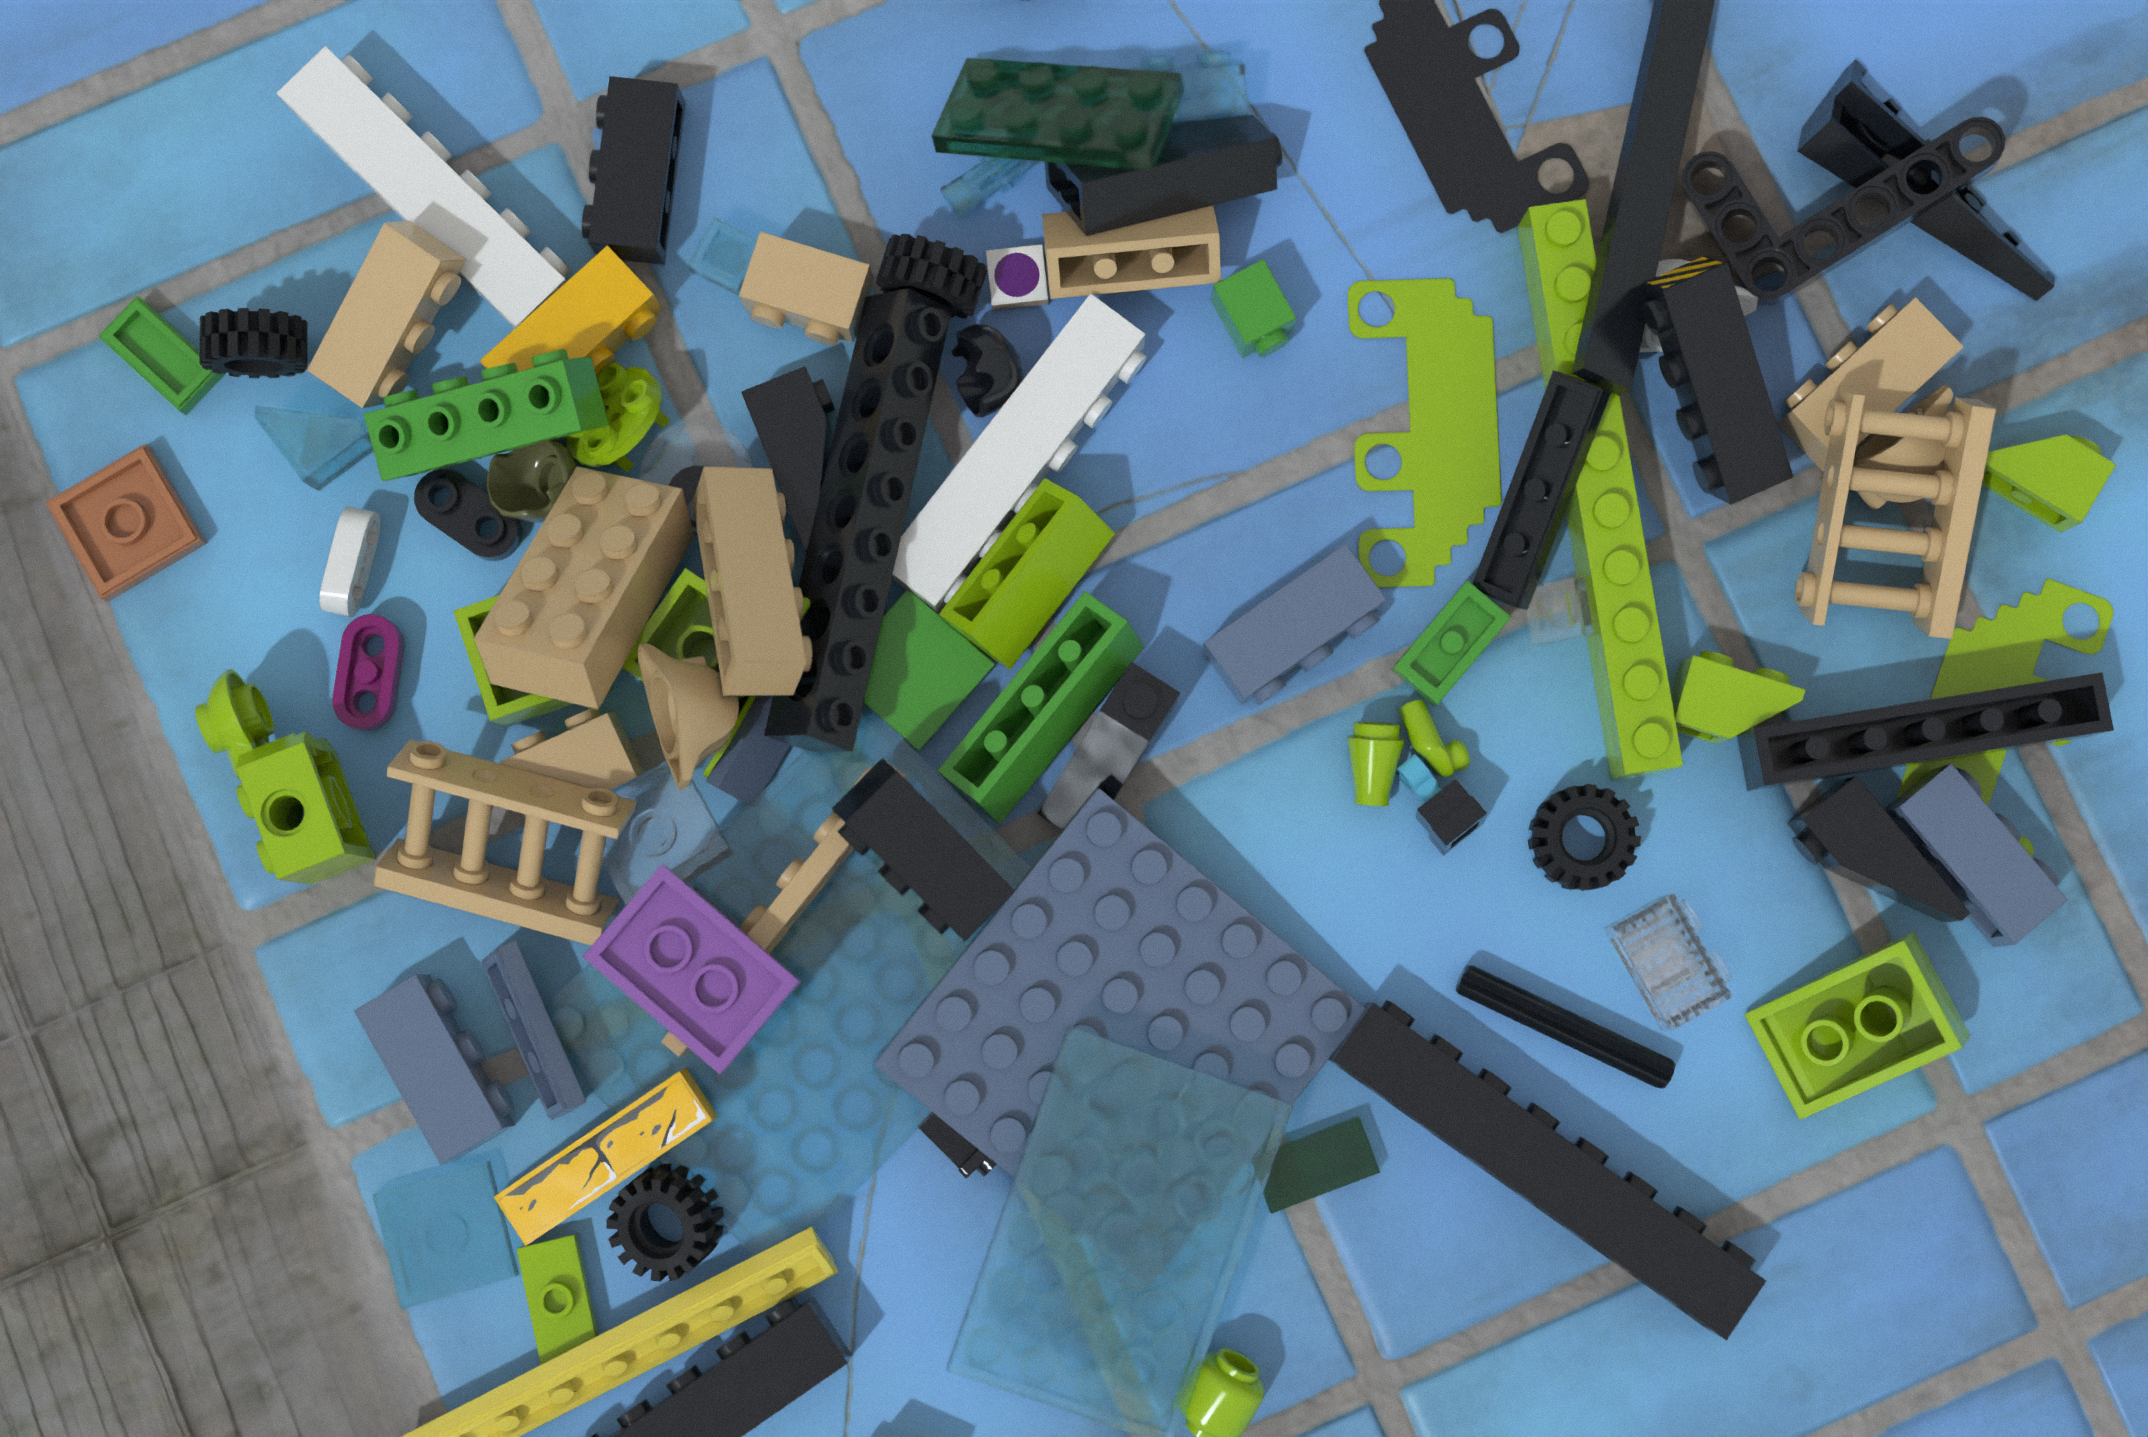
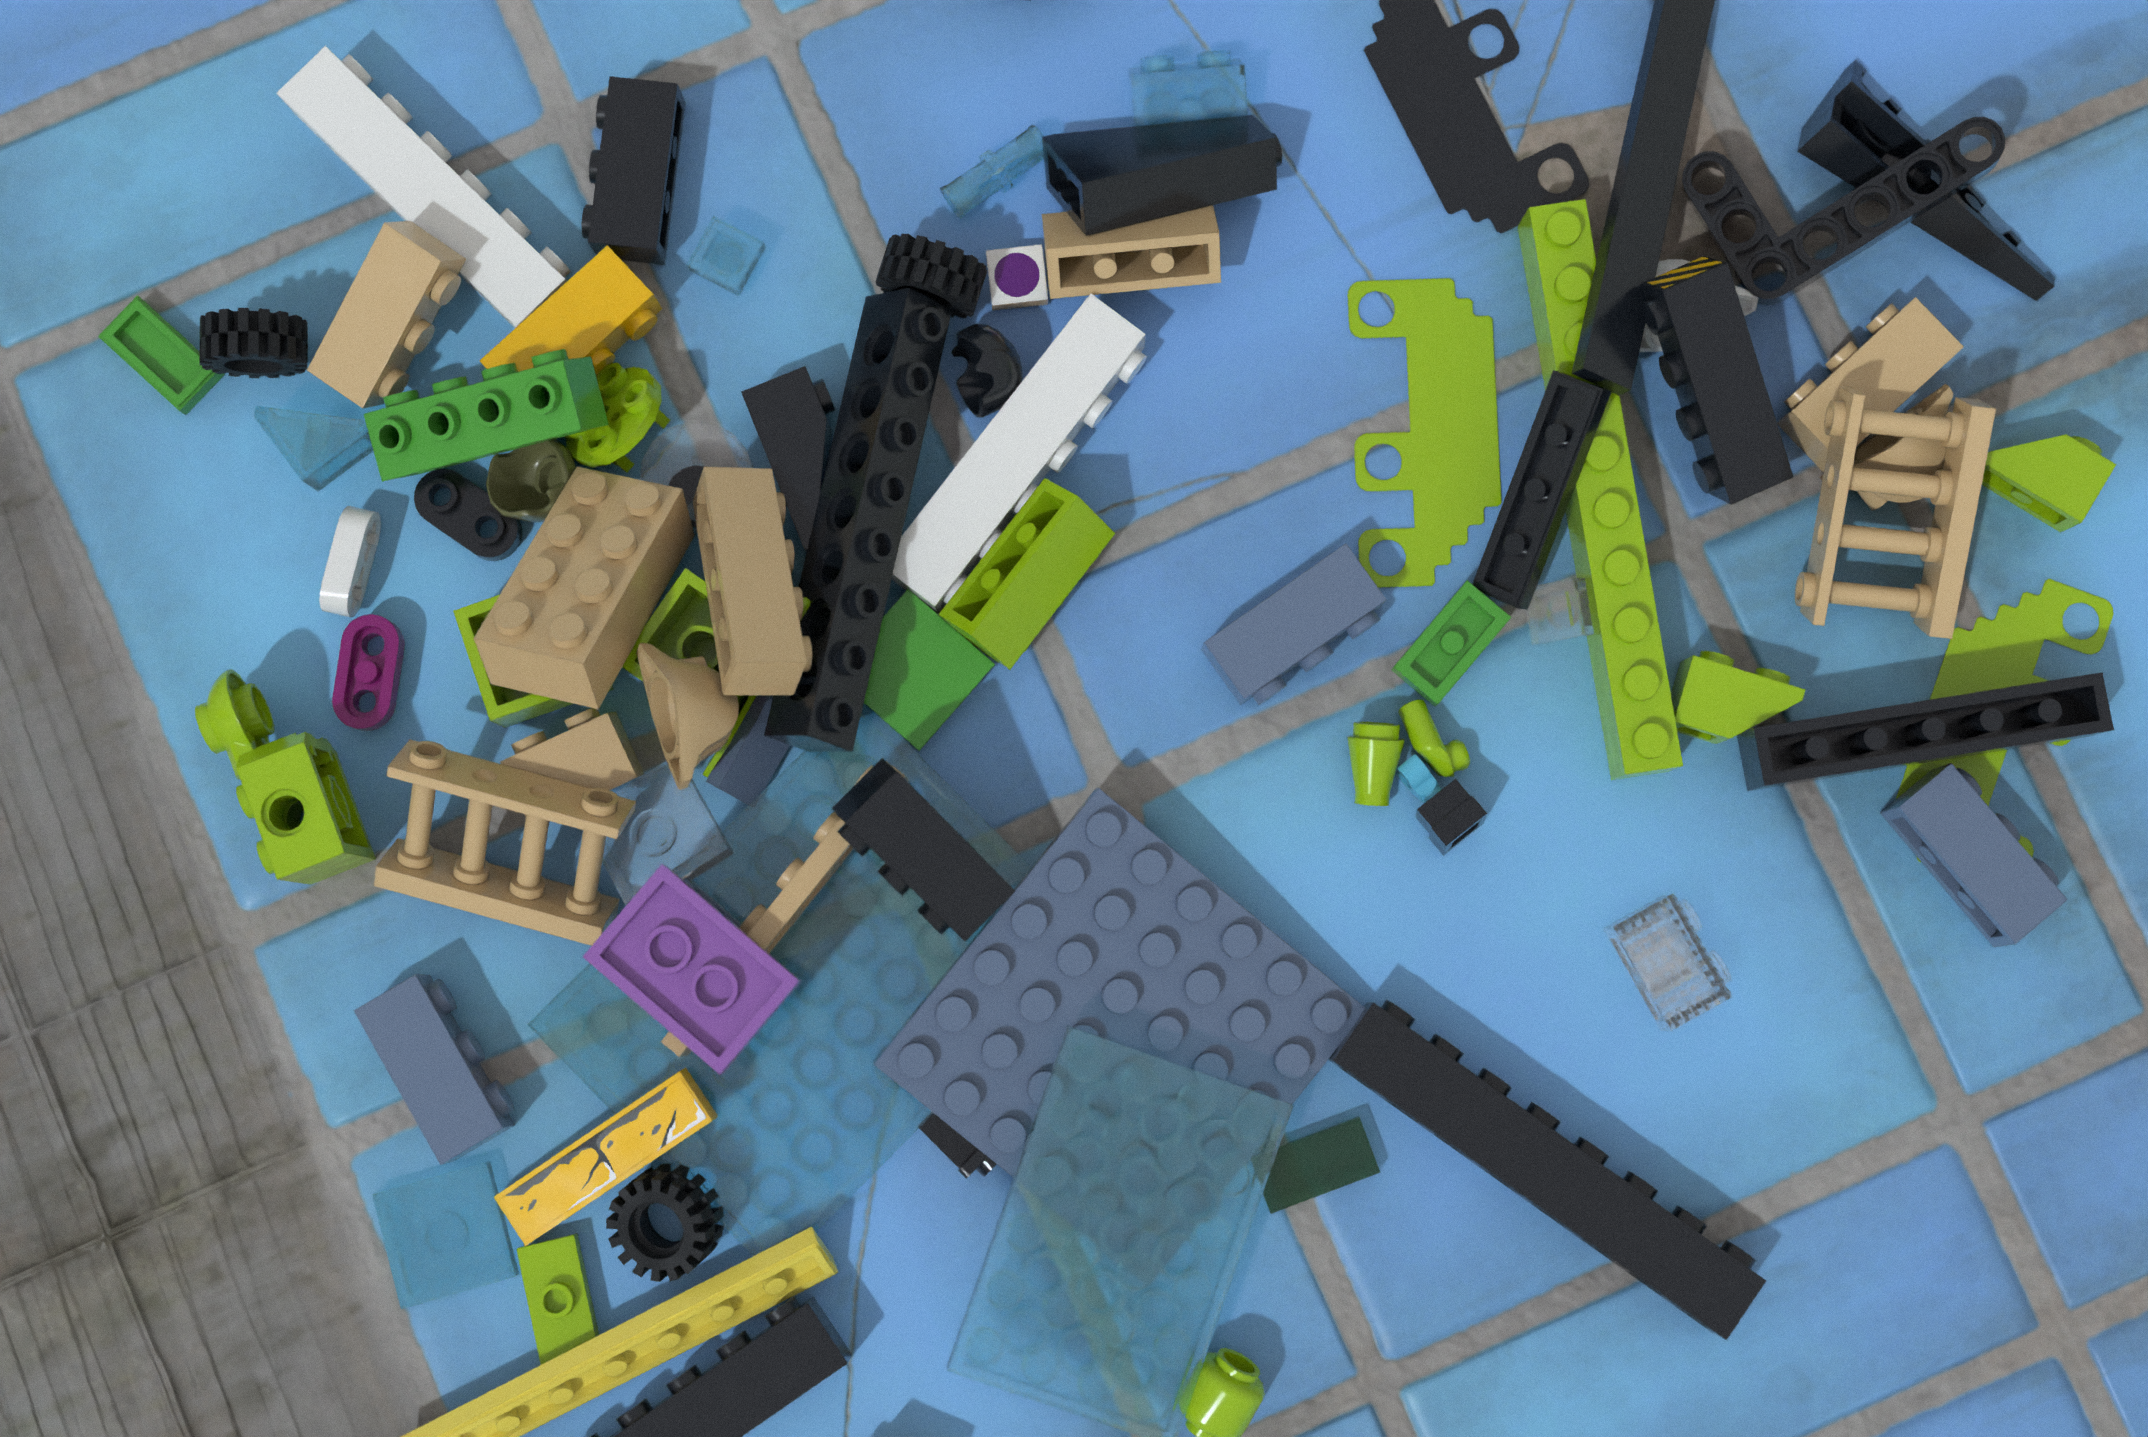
(126, 523): nougat tile -> none
(532, 1030): sand blue tile -> none
(805, 289): tan brick -> none
(1041, 707): bright green brick -> none
(1059, 113): clear green plate -> none
(1112, 743): black slope -> none
(1254, 310): bright green brick -> none
(1565, 1026): black axle -> none
(1618, 830): black tyre -> none
(1858, 1026): lime slope -> none
(1862, 843): black slope -> none

